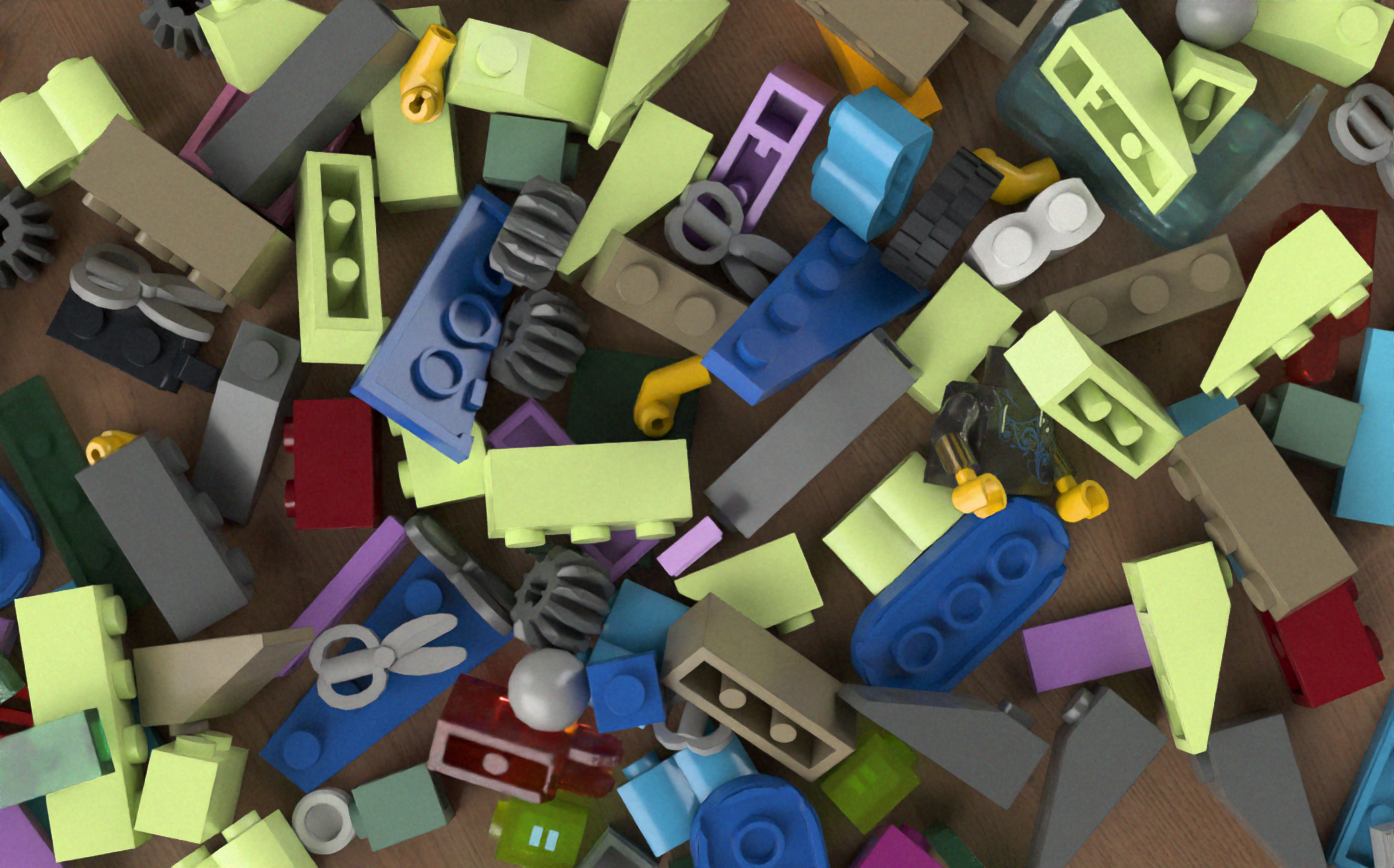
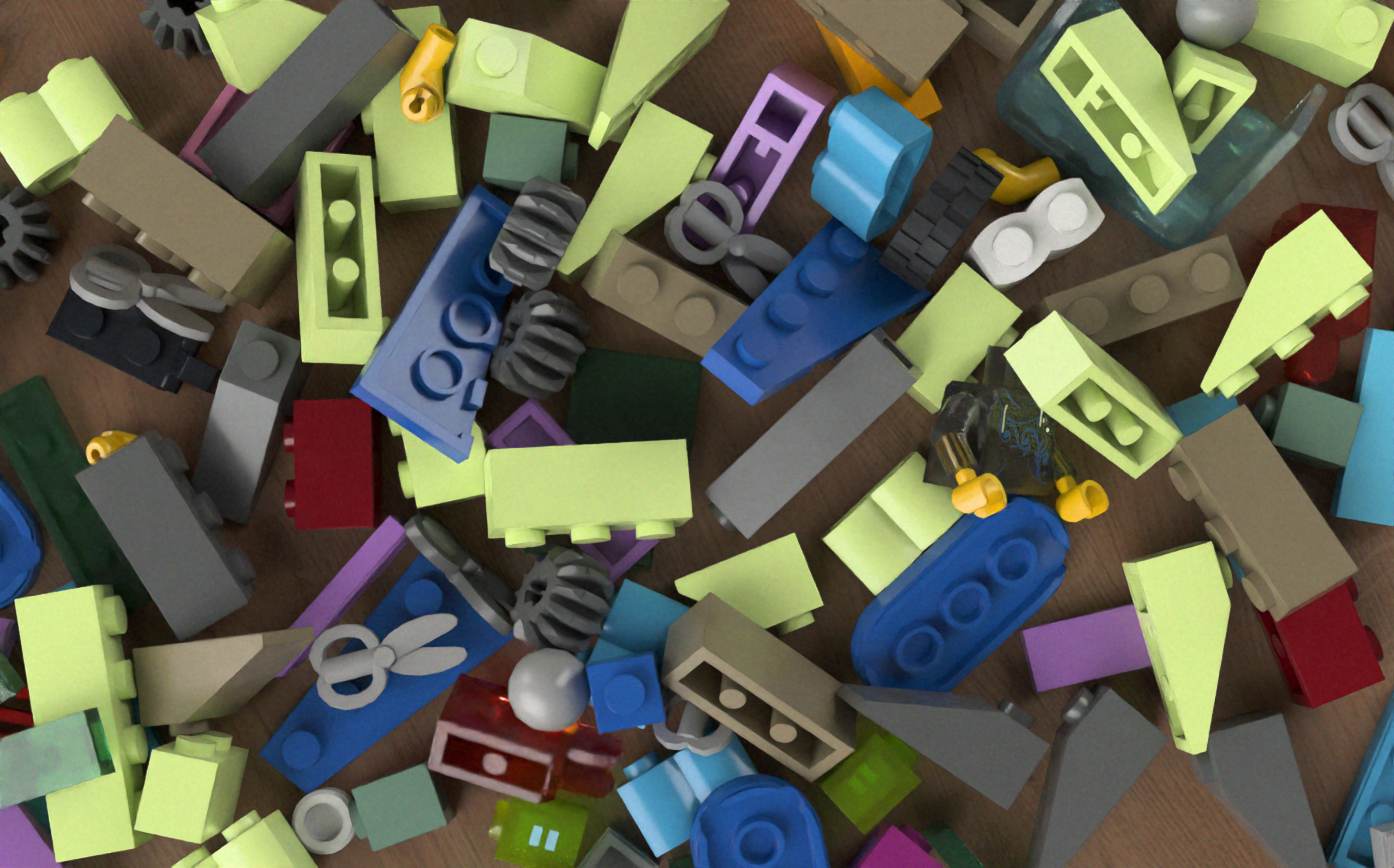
(662, 392): yellow arm -> none
(690, 547): lavender tile -> none

